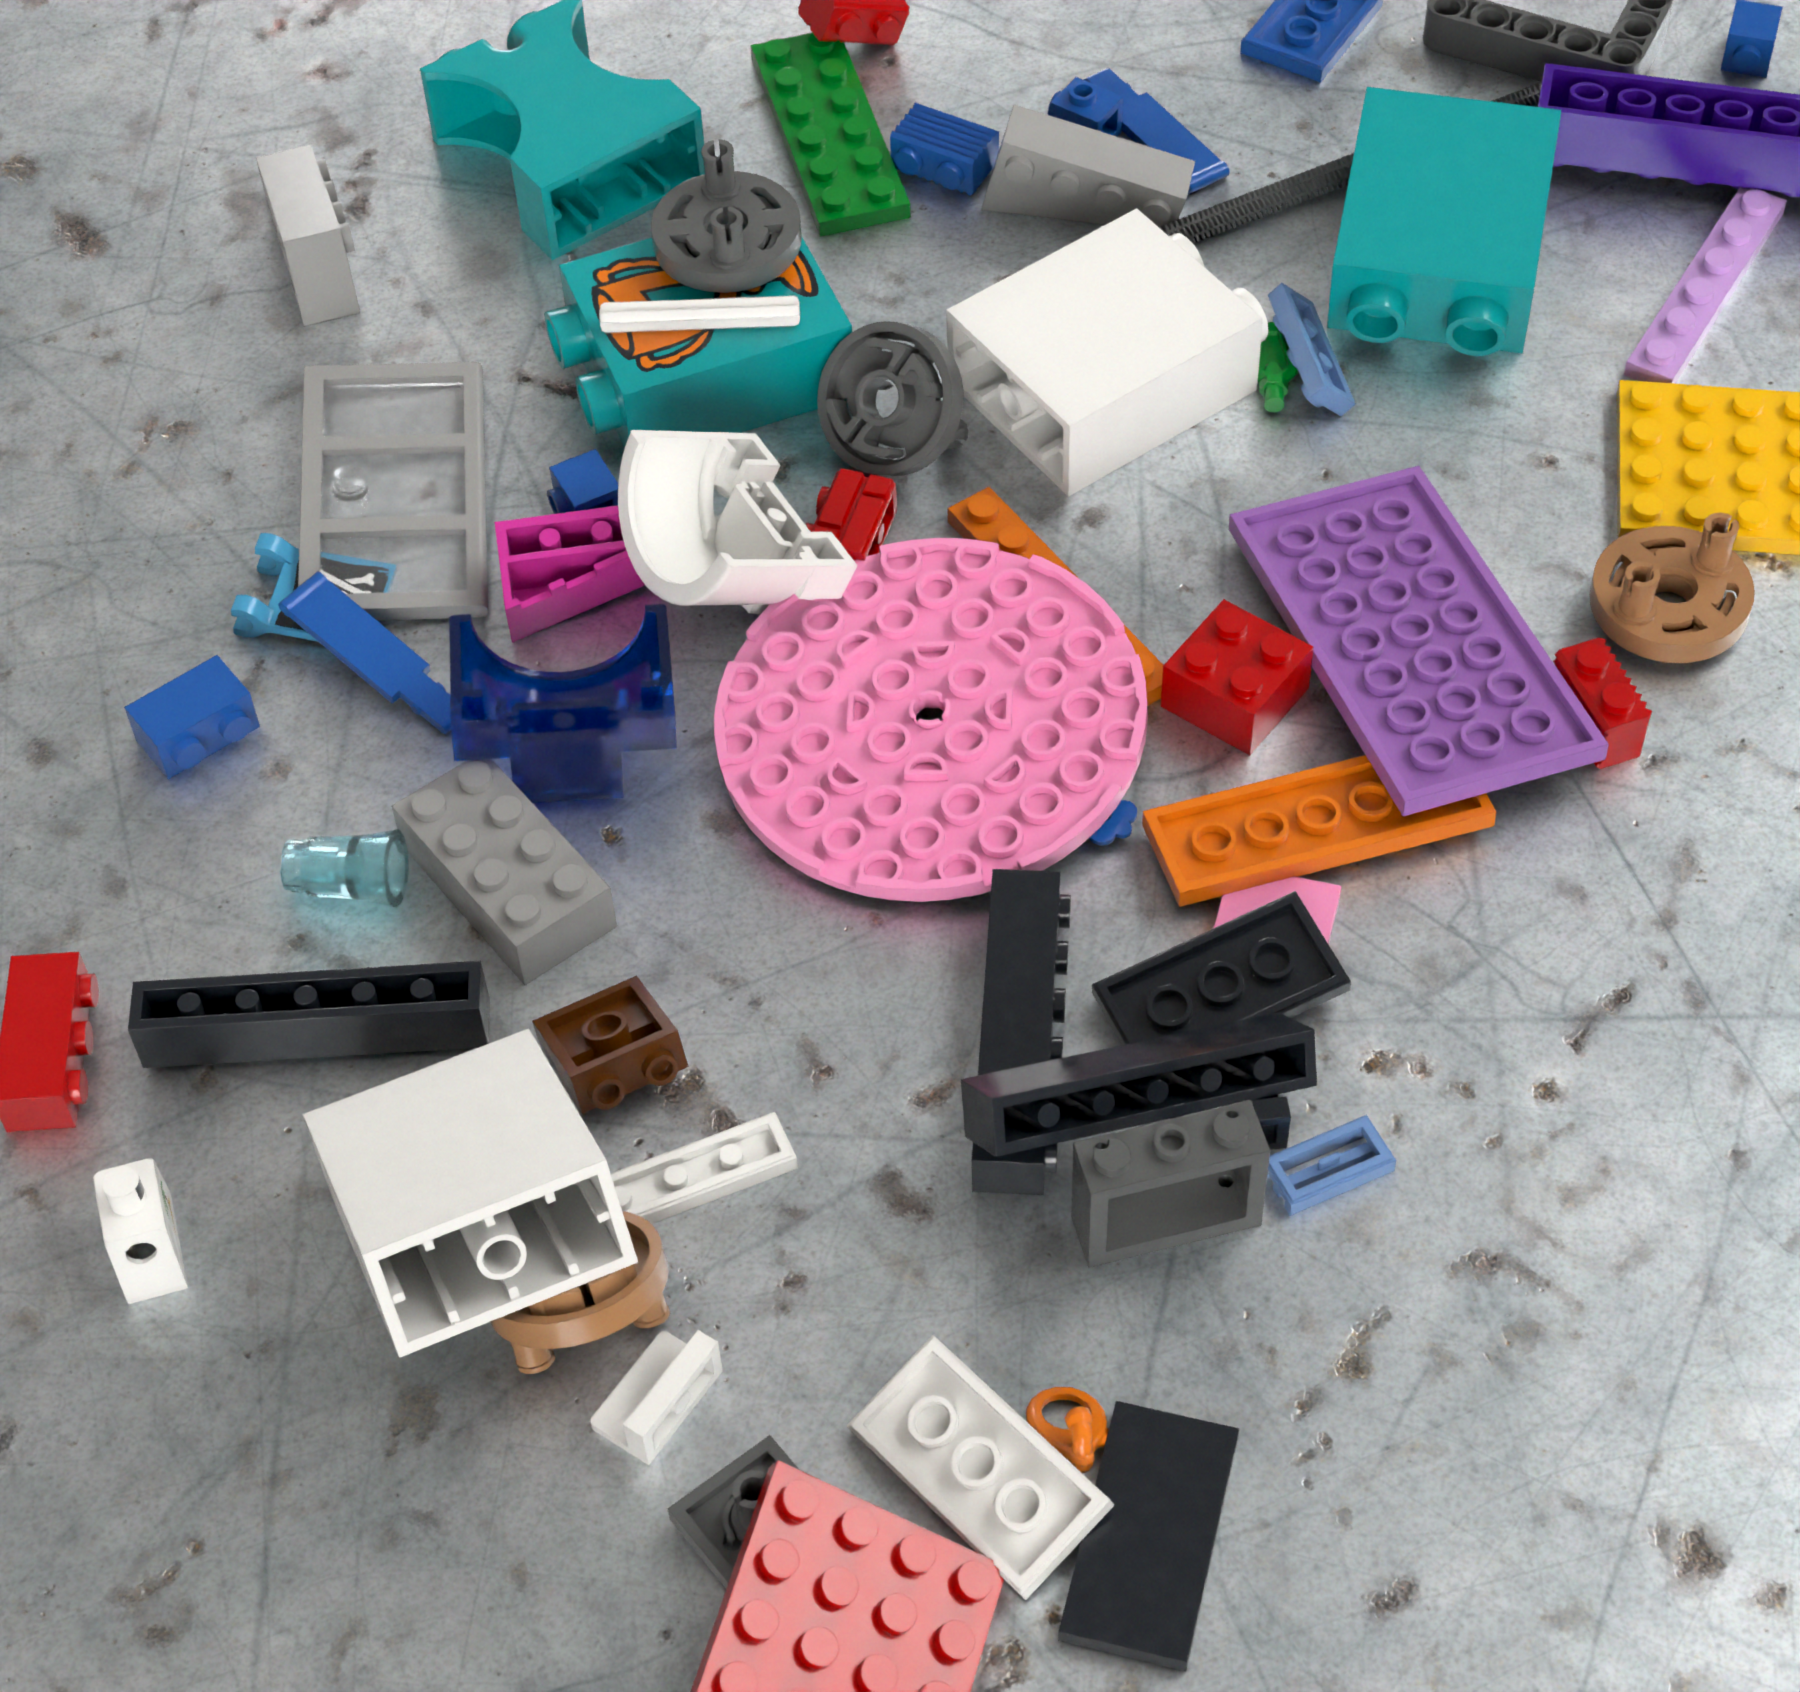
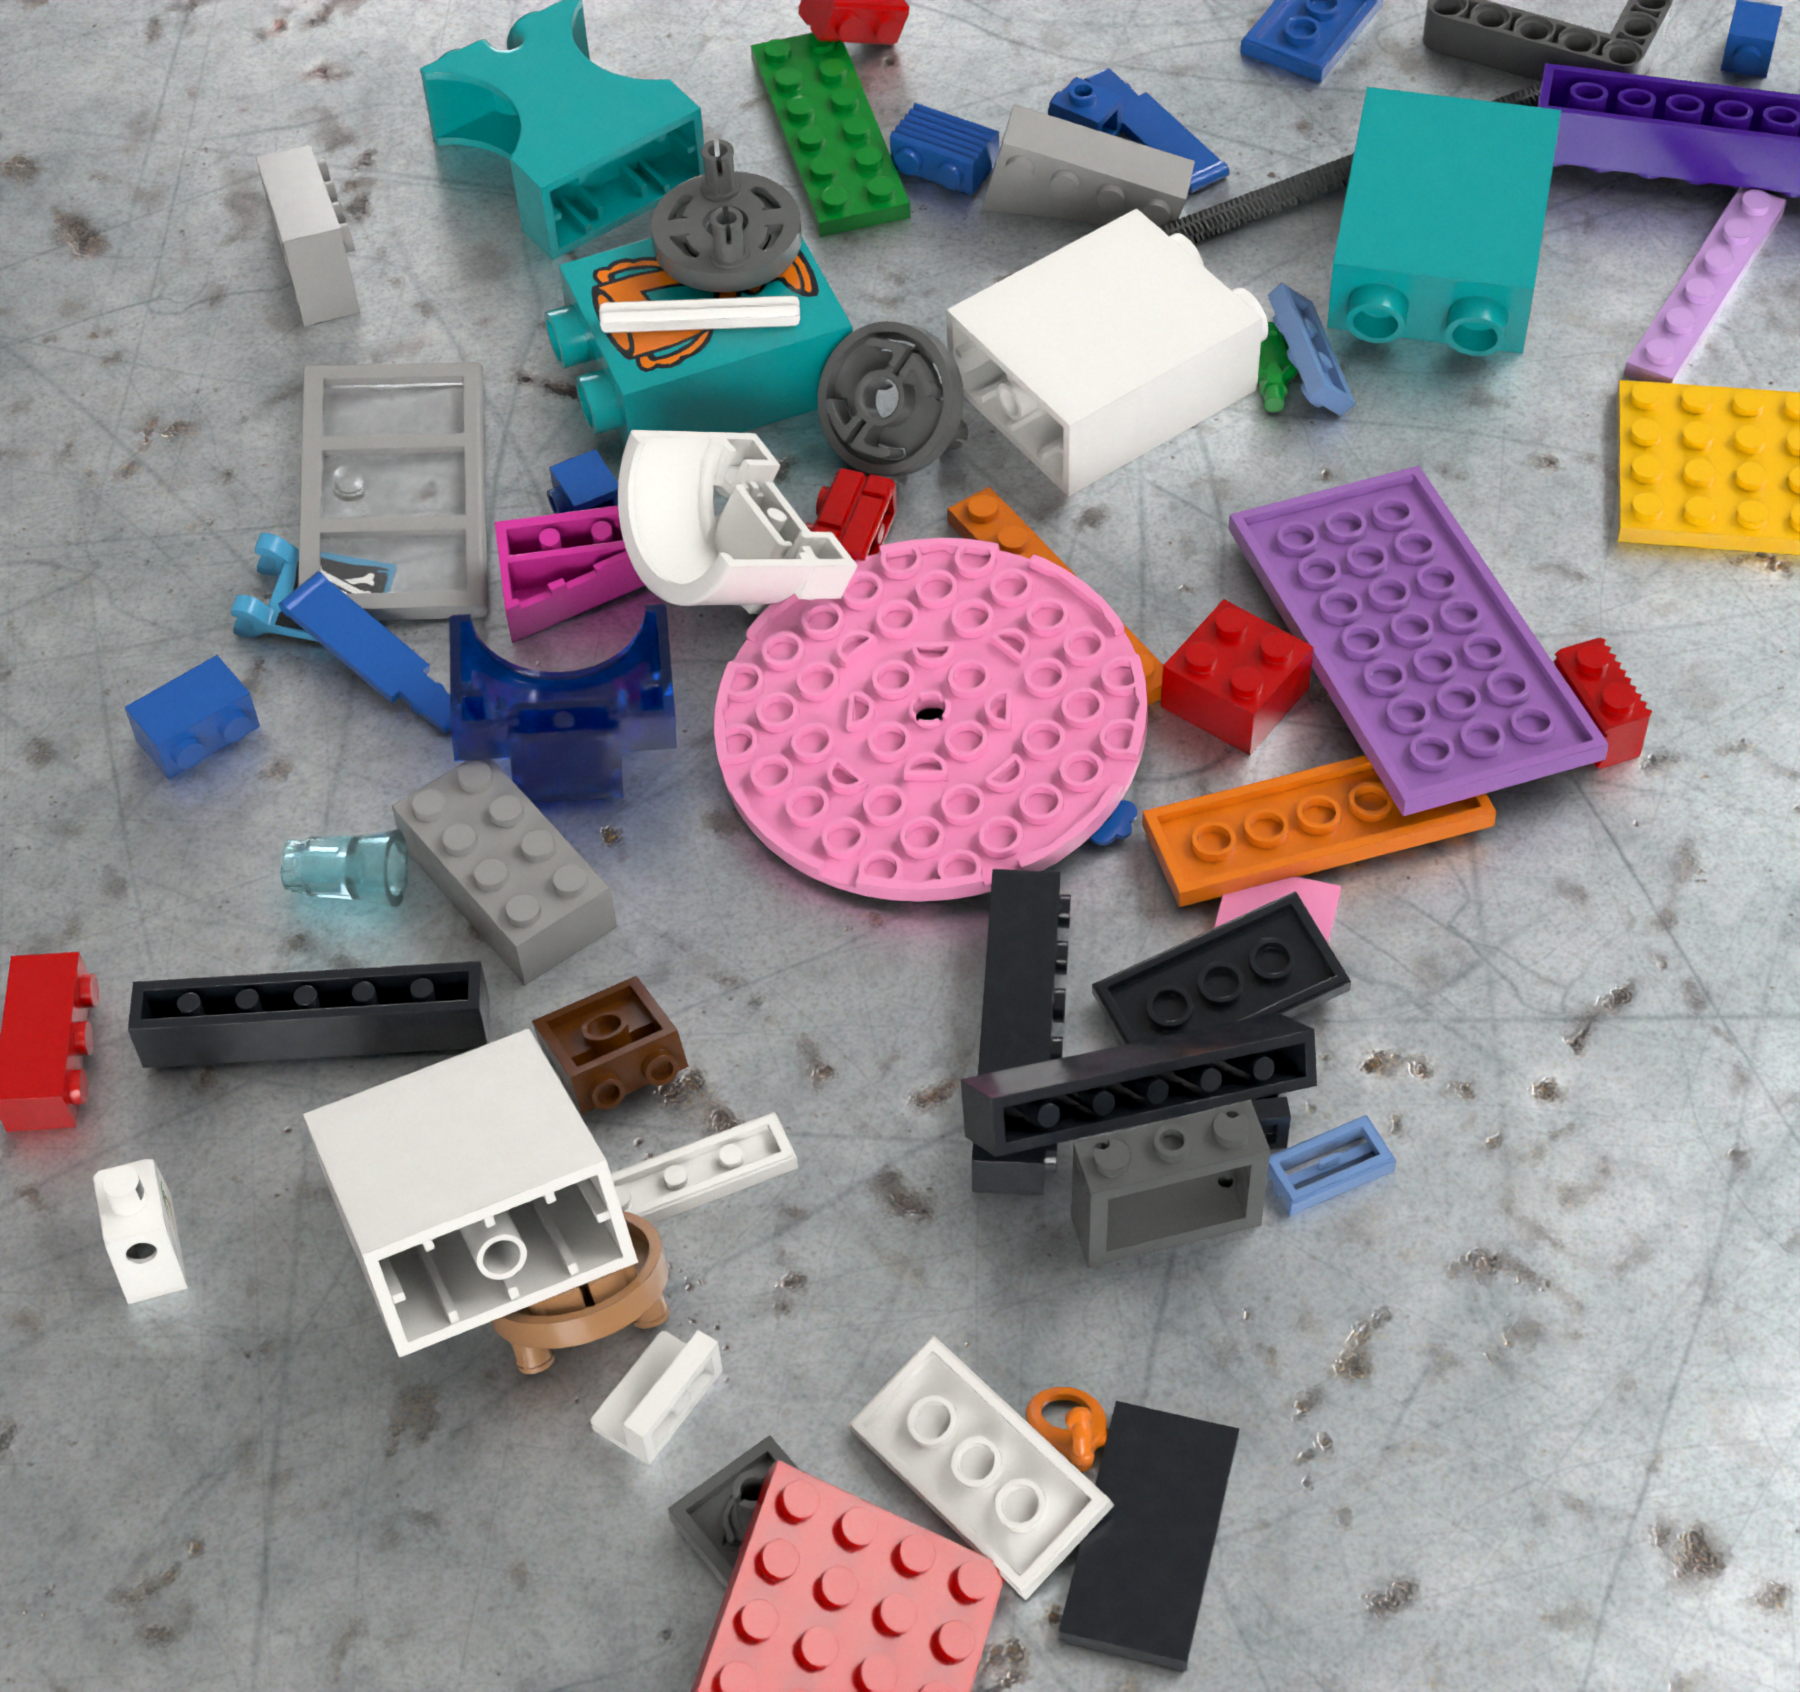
(1678, 562): medium nougat piece -> none

